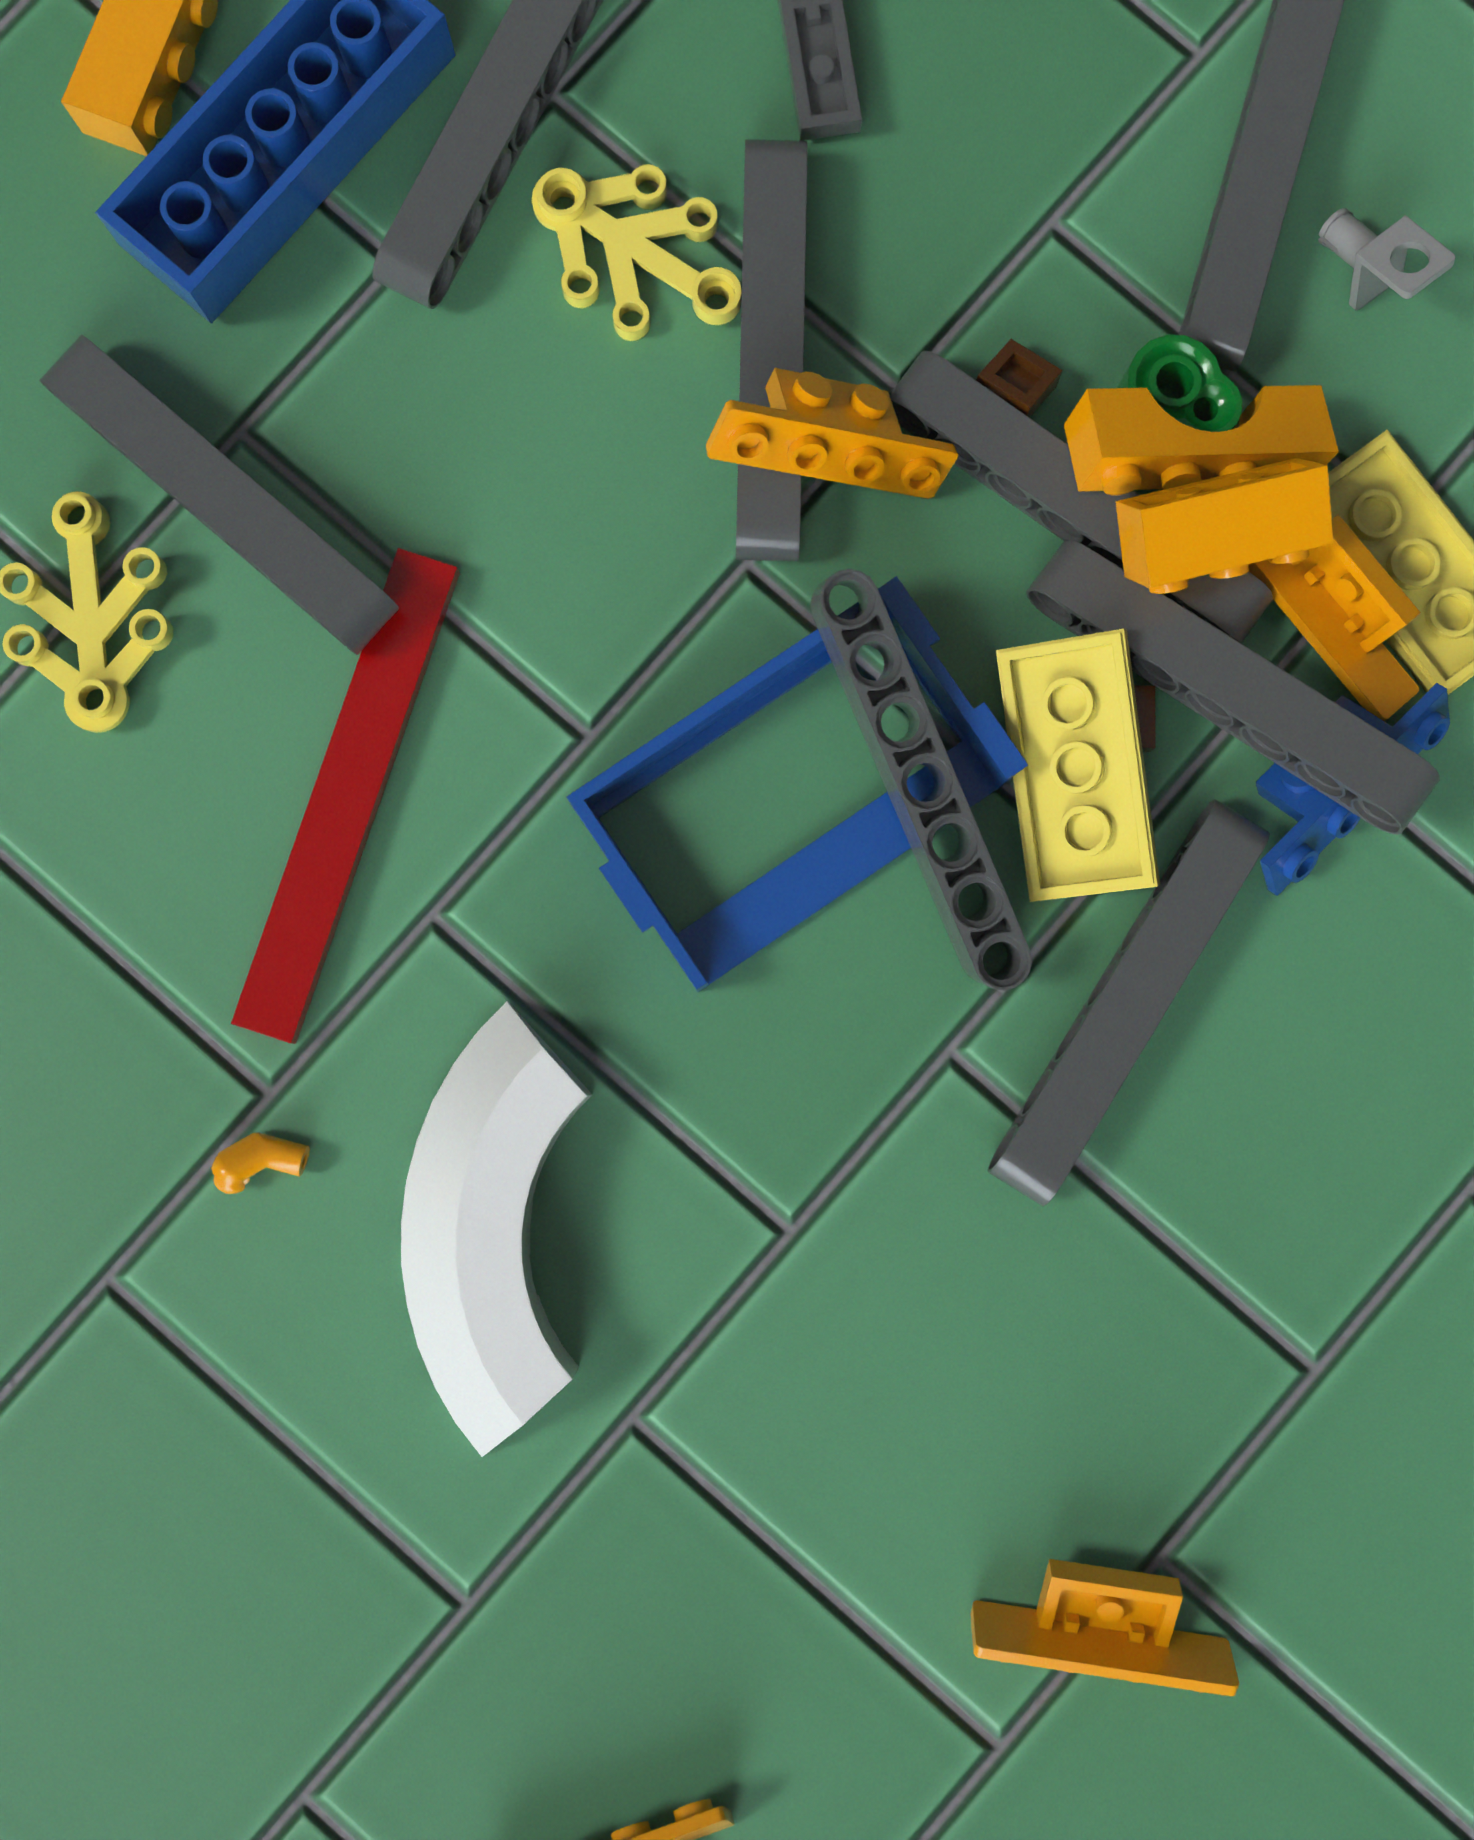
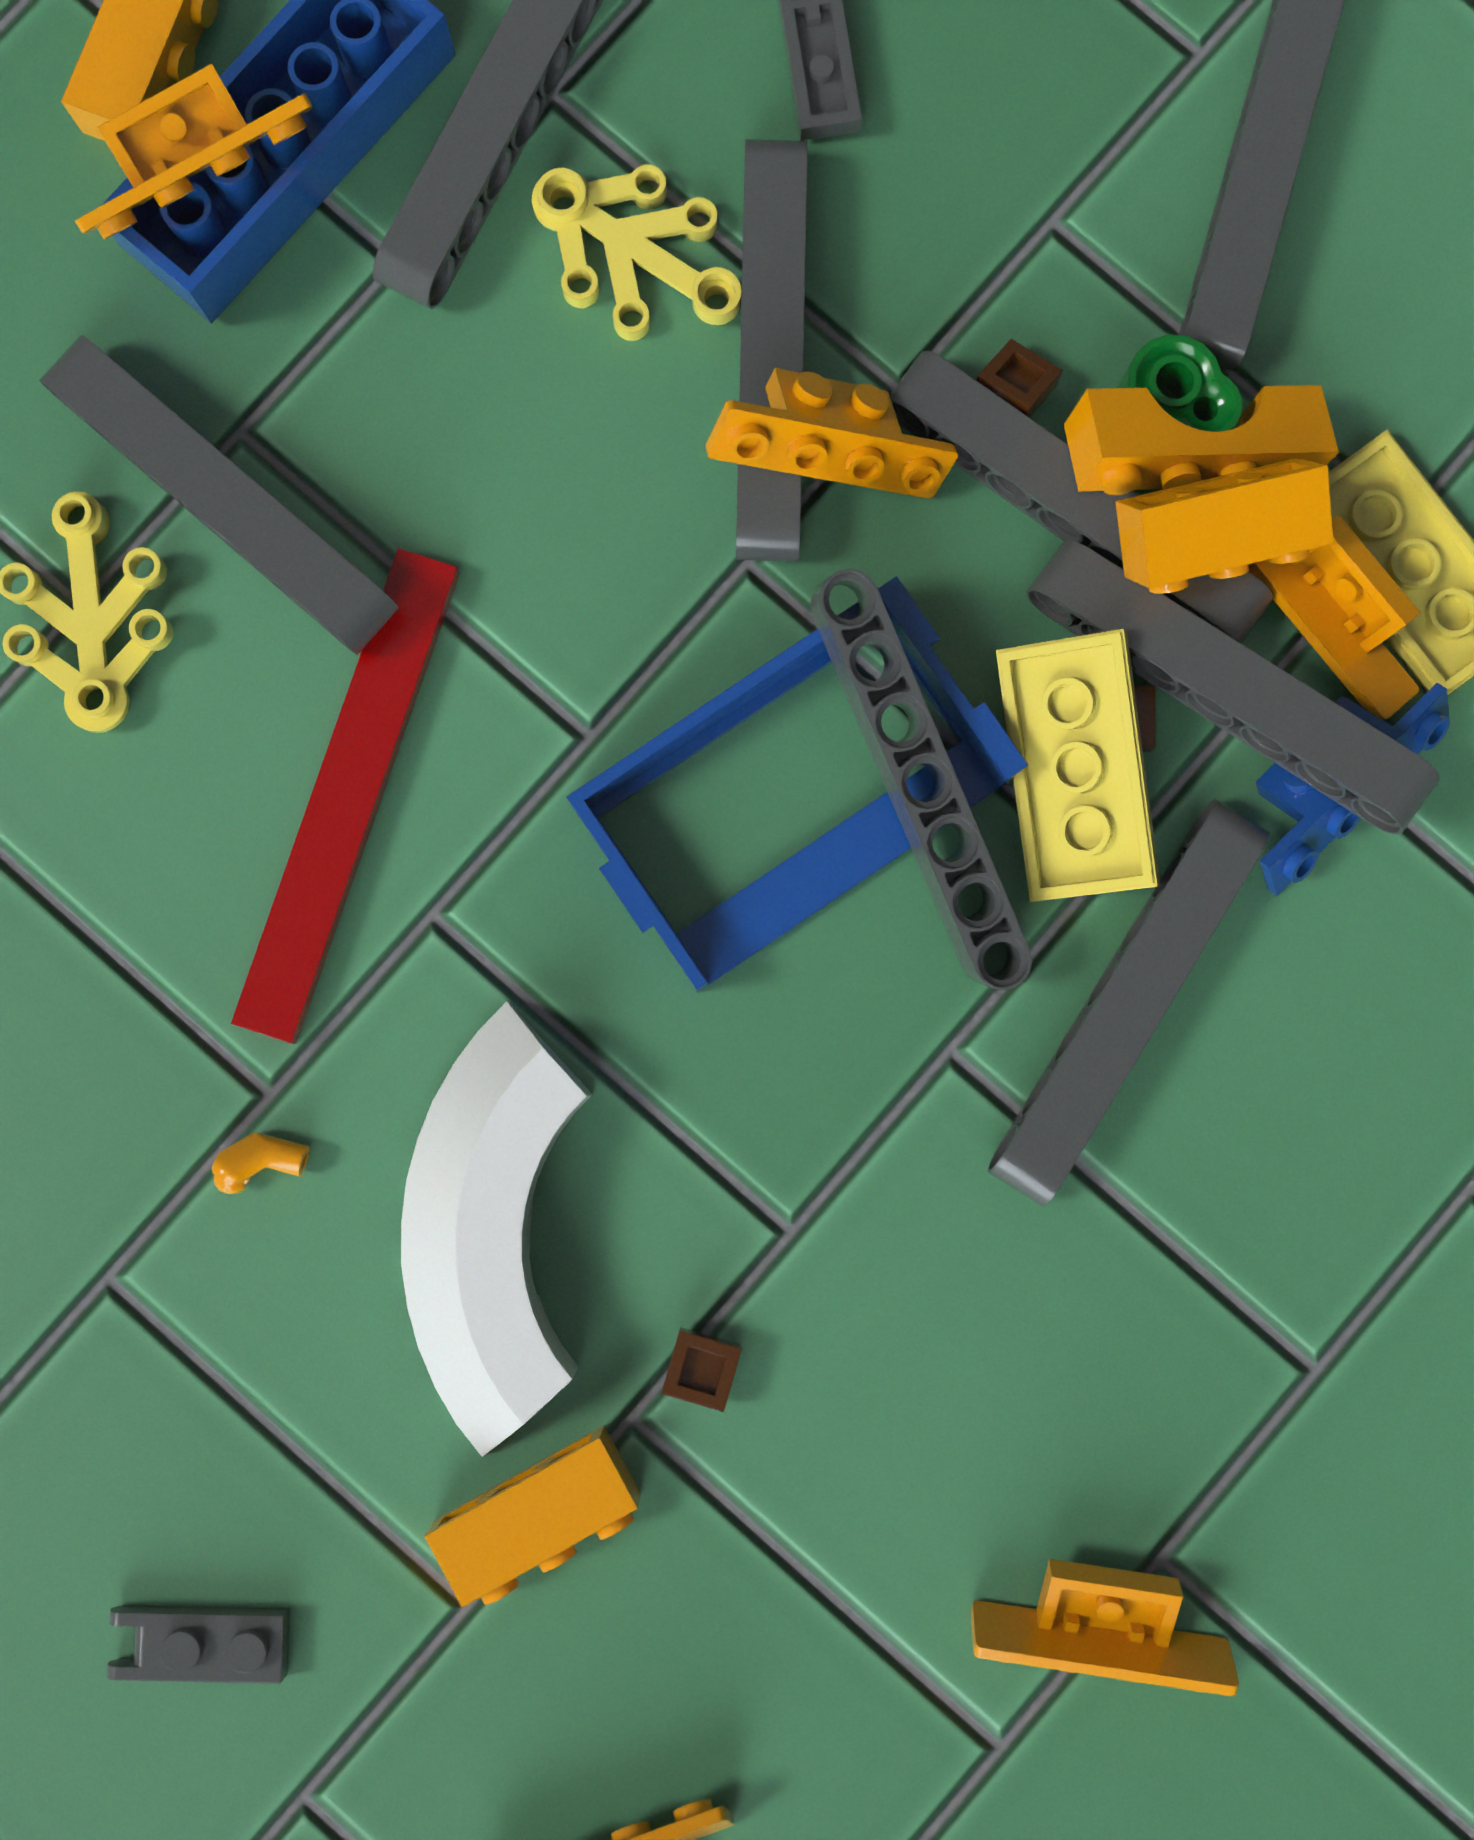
(179, 136): none -> light orange bracket
(203, 1644): none -> dark grey hinge
(534, 1519): none -> light orange brick
(701, 1369): none -> reddish brown plate
(1381, 258): light grey bracket -> none

